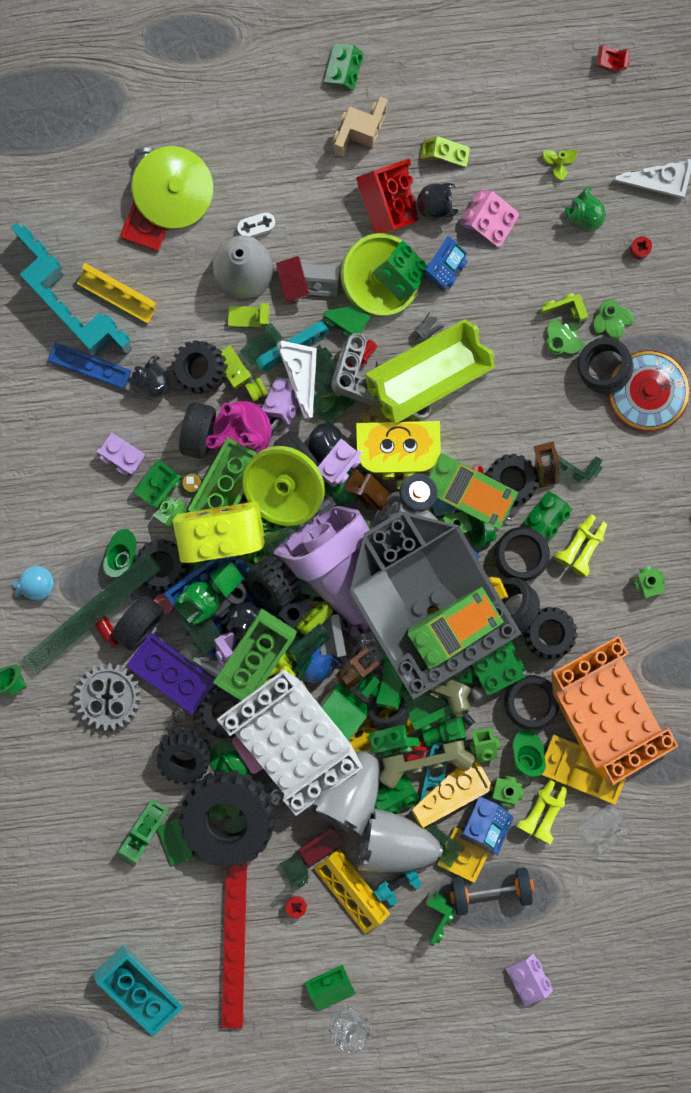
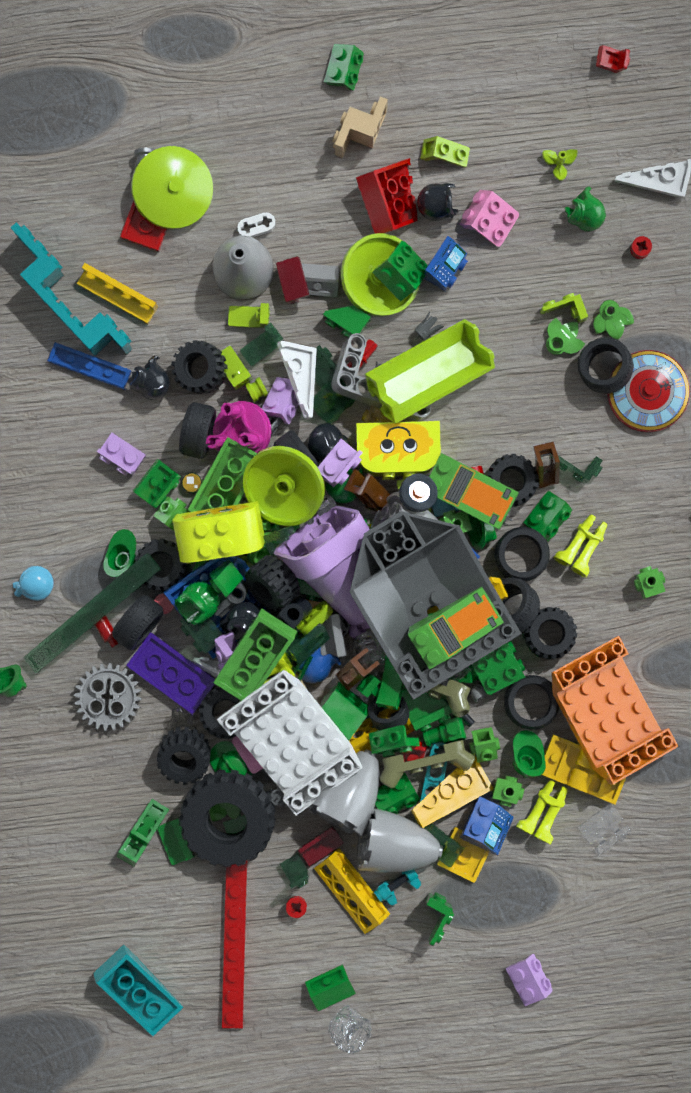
(306, 337): teal beam -> none
(523, 886): black axle -> none

